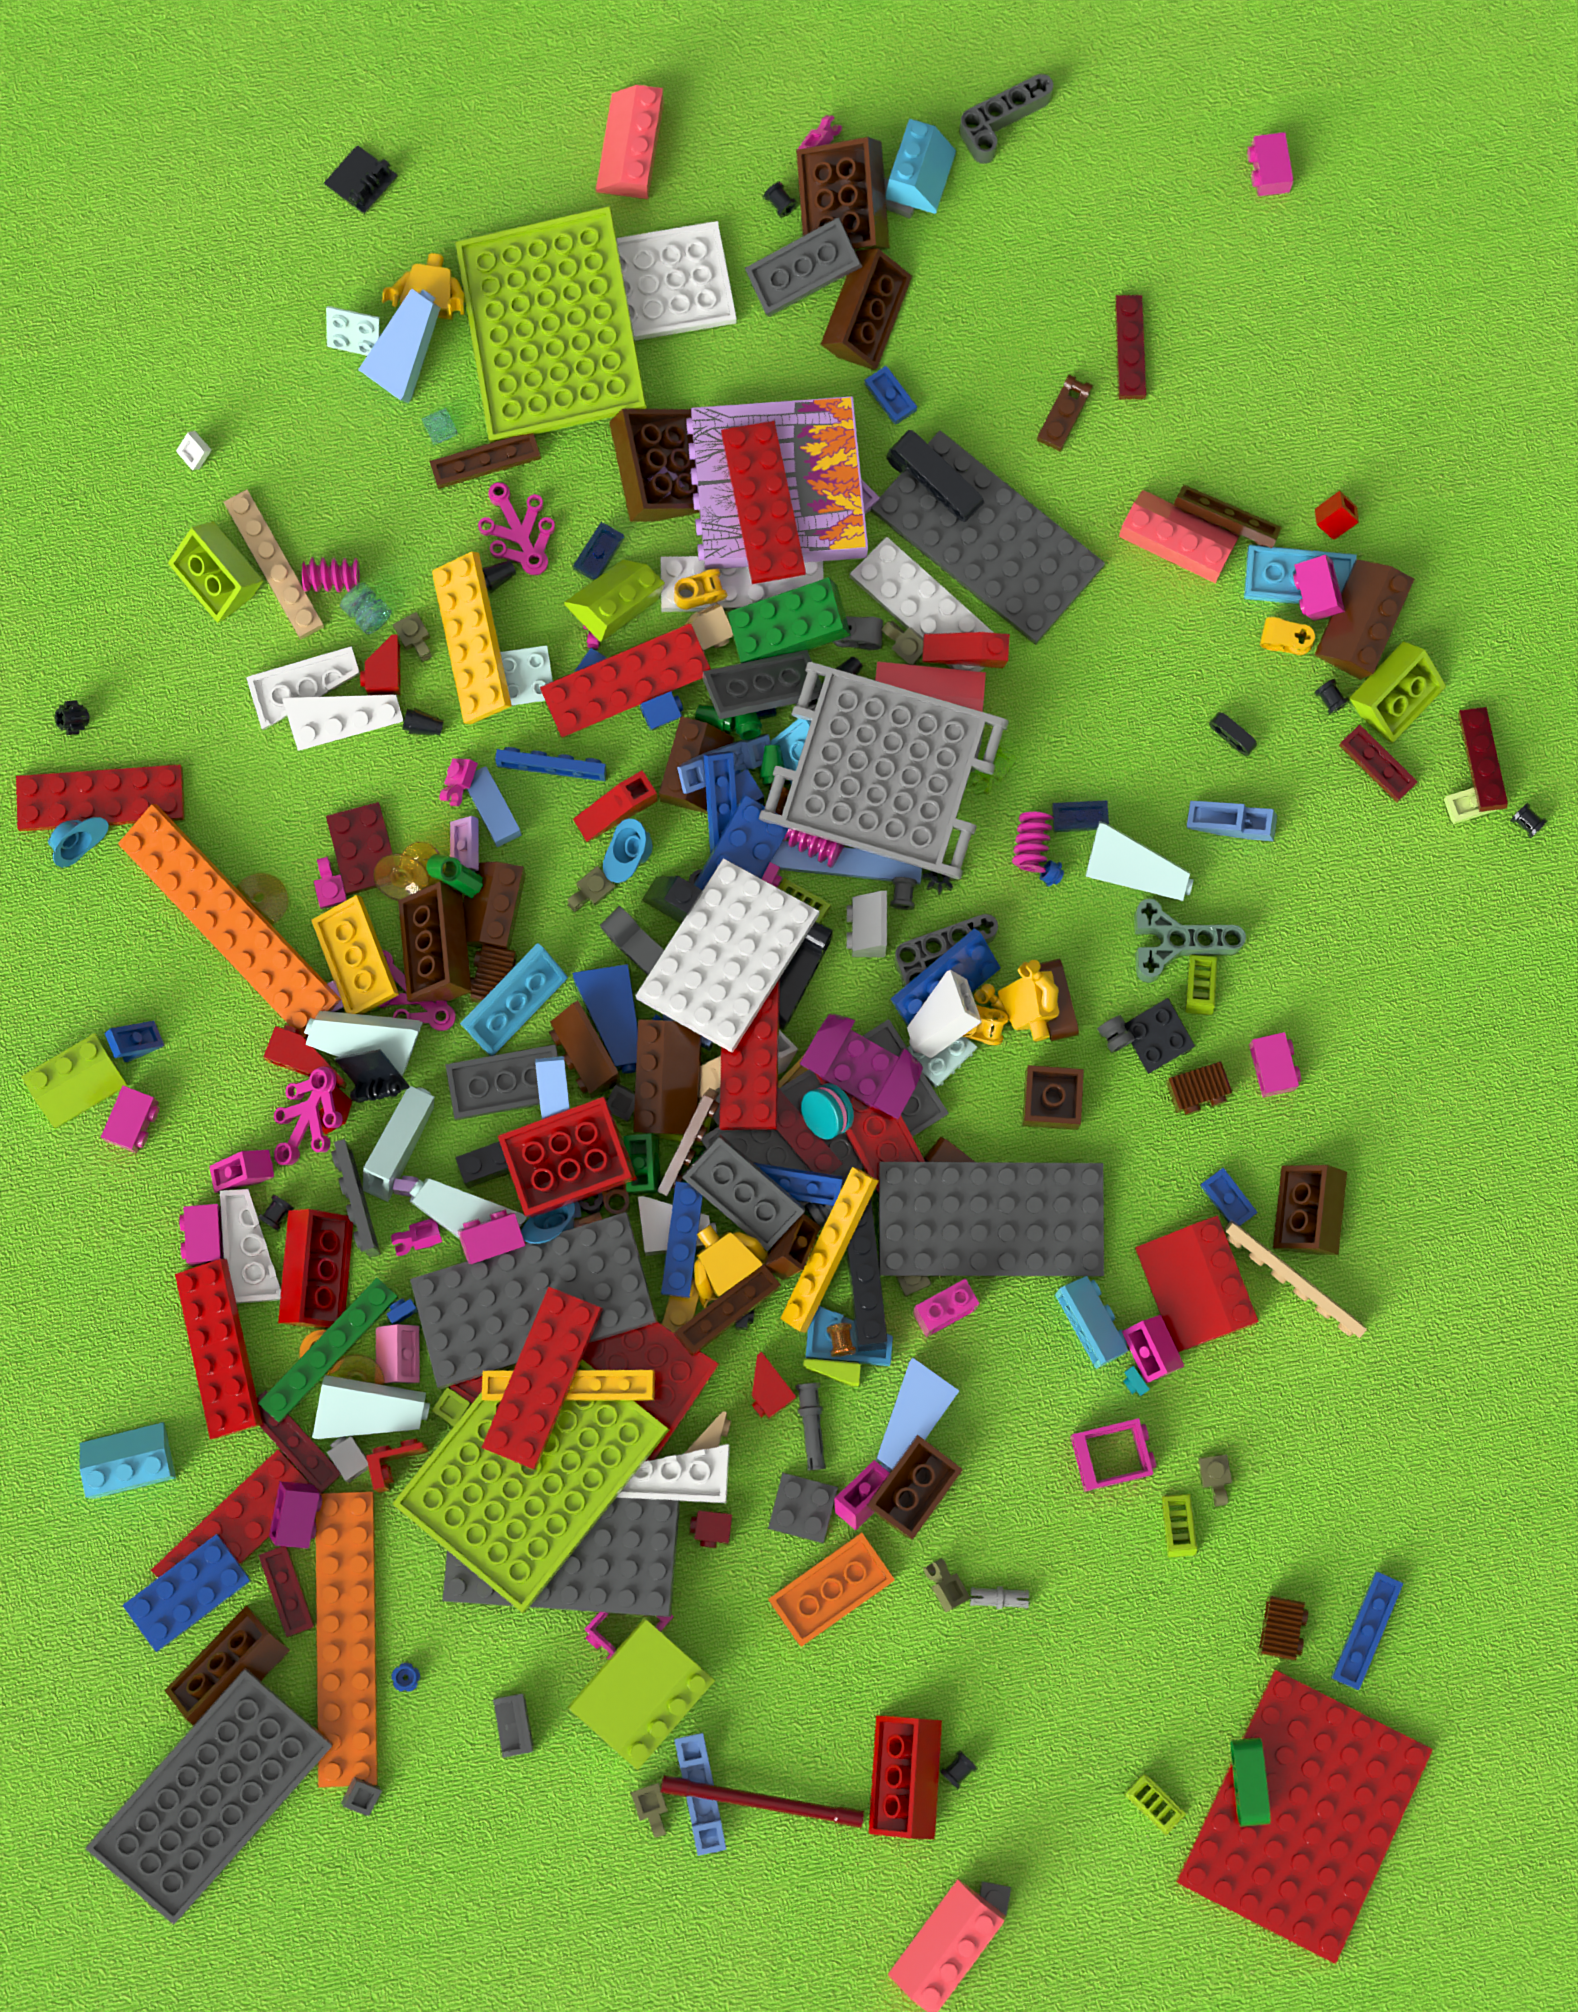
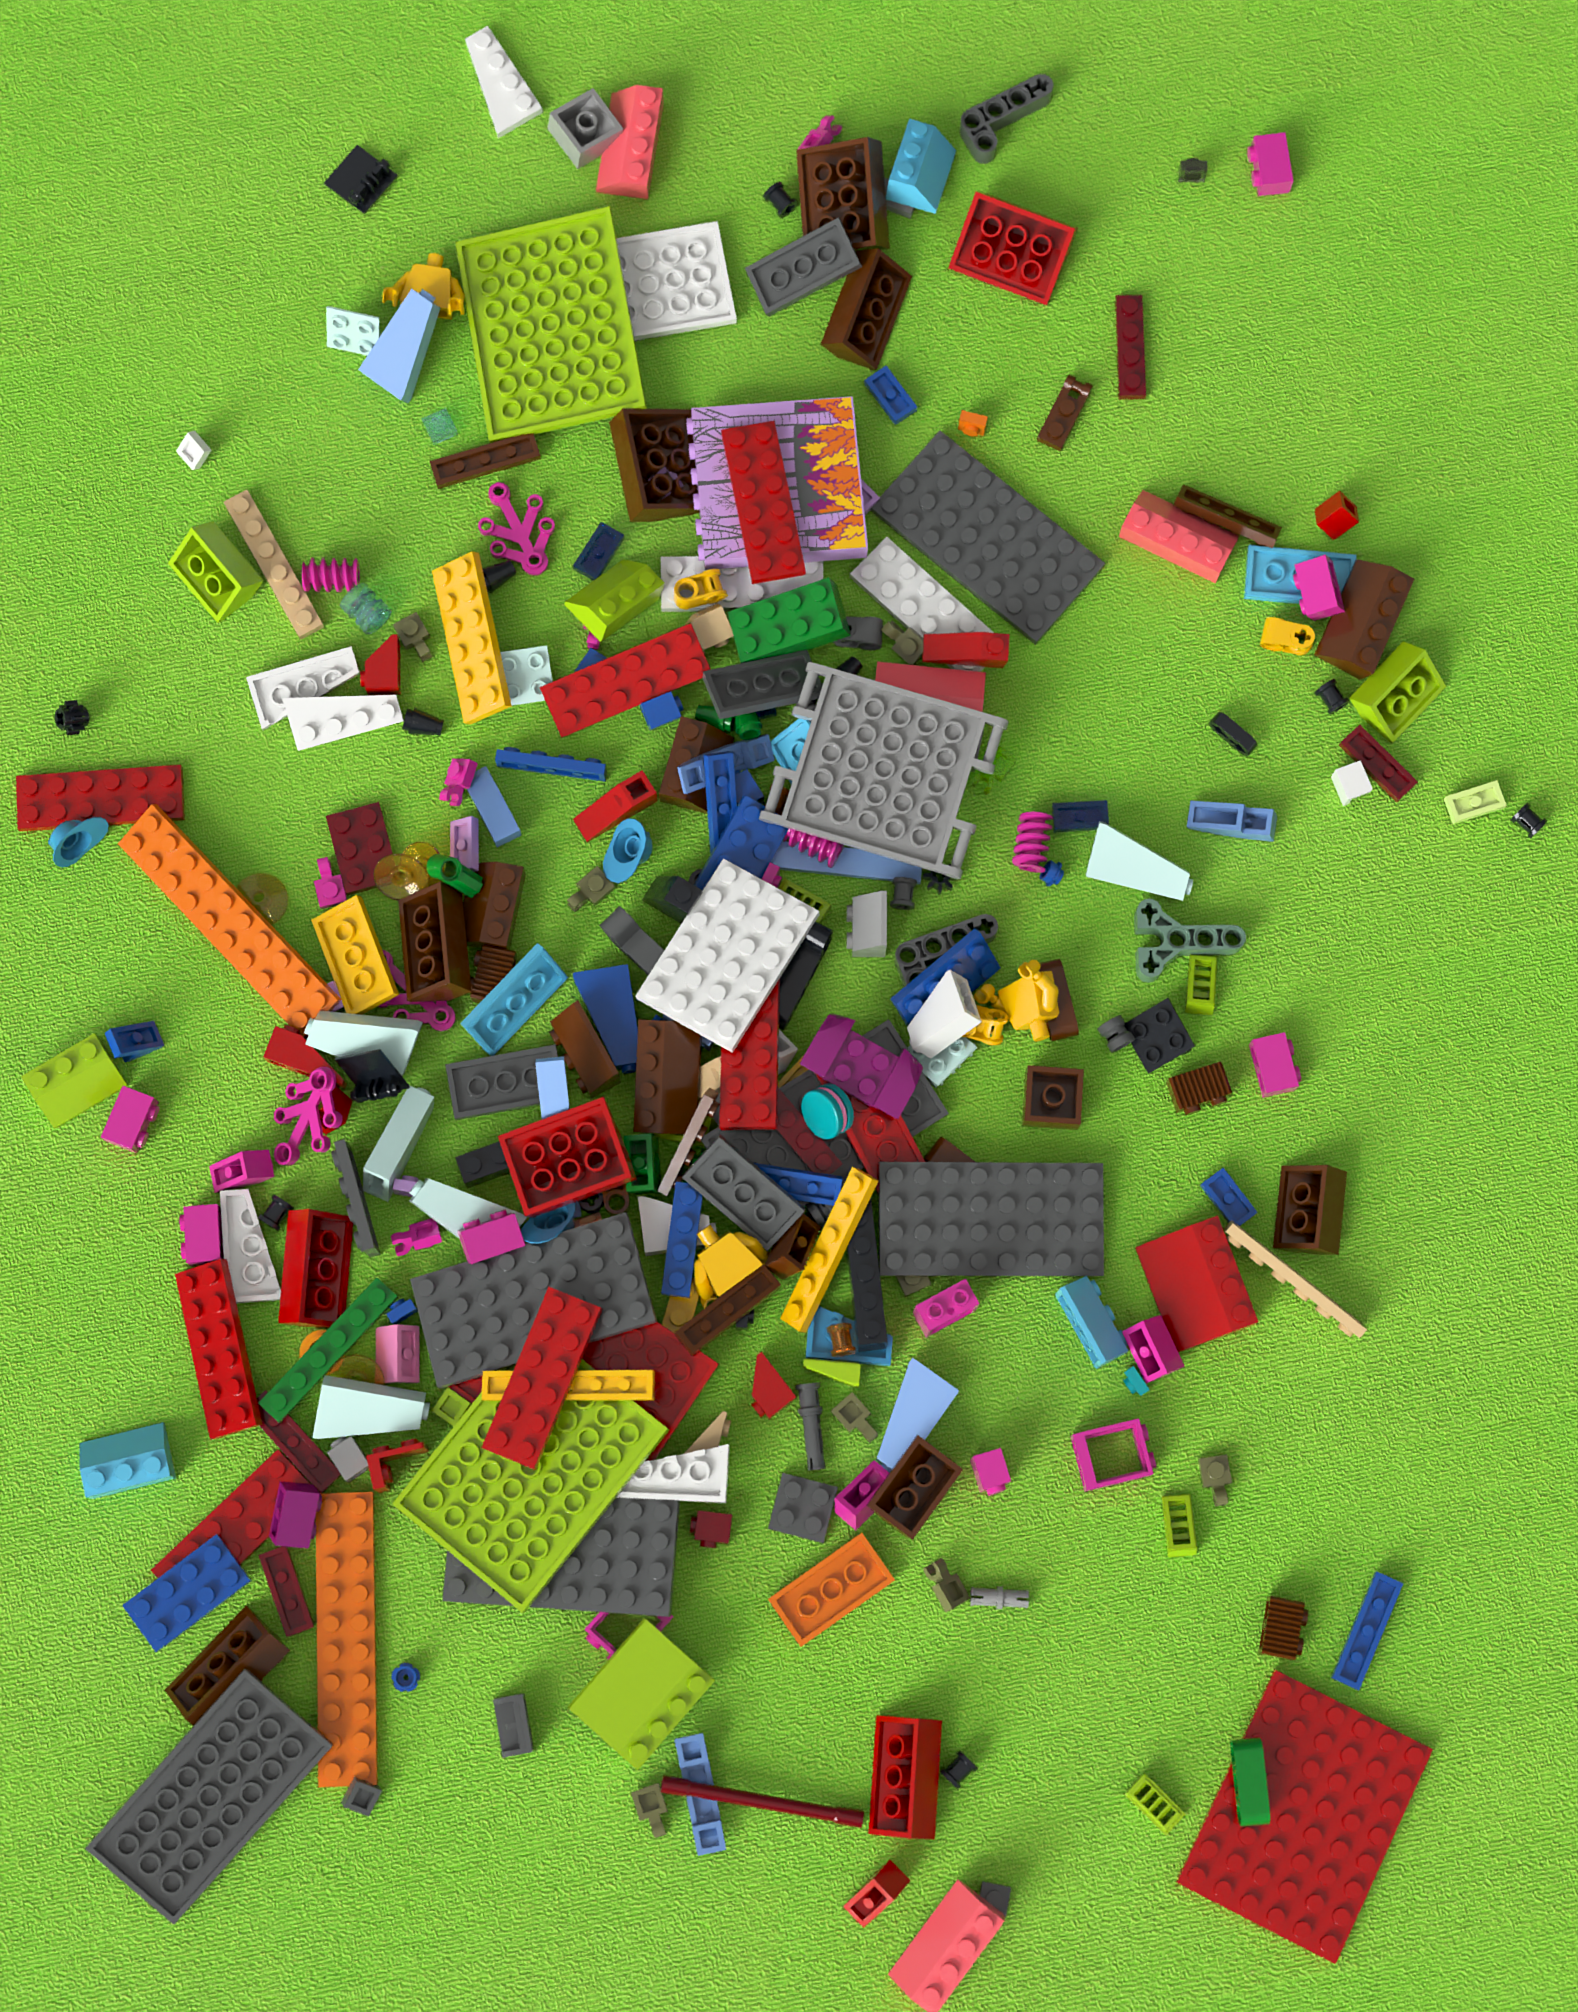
(504, 89): none -> white wing
(584, 128): none -> light grey slope
(621, 1101): dark grey plate -> none
(771, 757): green cone -> none
(853, 1415): none -> olive plate
(877, 1893): none -> red slope
(935, 475): black beam -> none
(972, 423): none -> orange plate
(990, 1472): none -> dark pink brick
(1012, 247): none -> red slope
(1192, 170): none -> clear smoke plate
(1351, 782): none -> white panel
(1483, 759): dark red plate -> none

